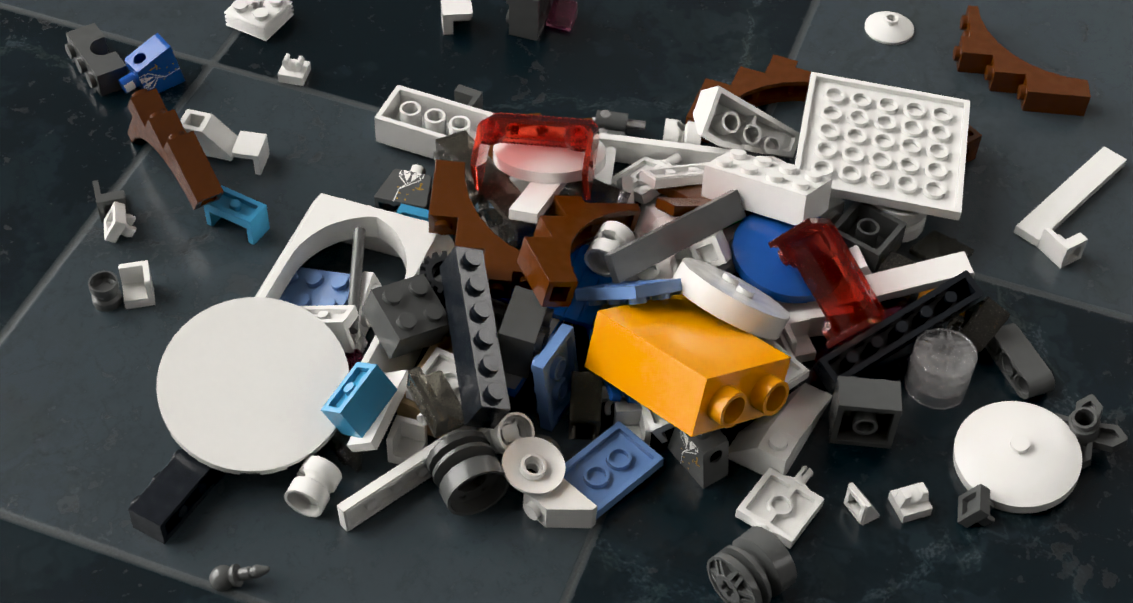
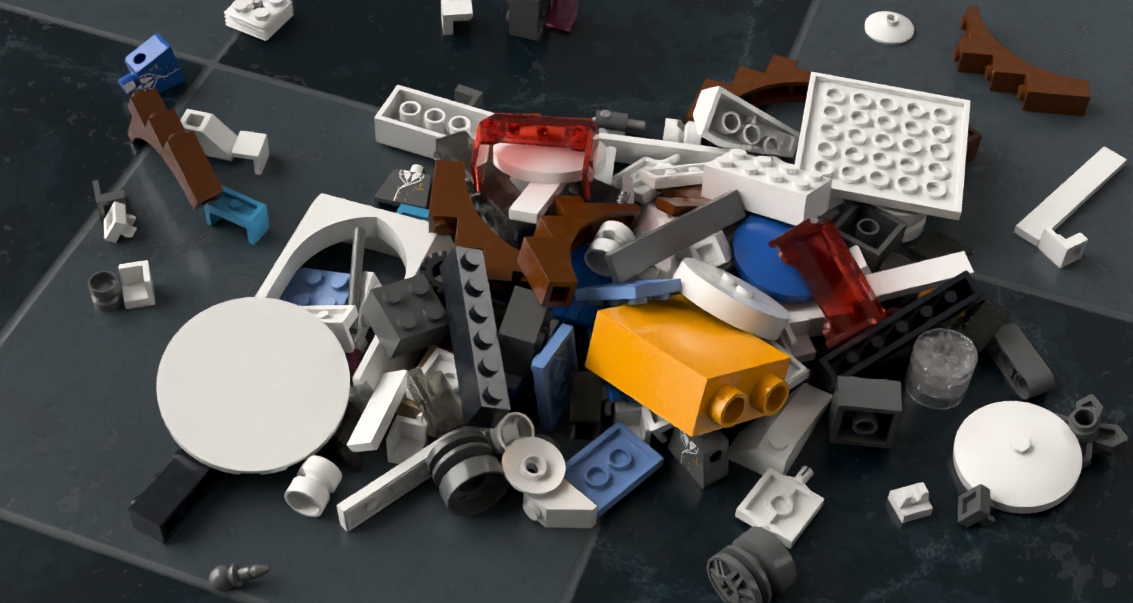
(92, 57): dark grey arch -> none
(294, 70): white tile -> none
(359, 399): dark azure panel -> none
(859, 505): white slope -> none

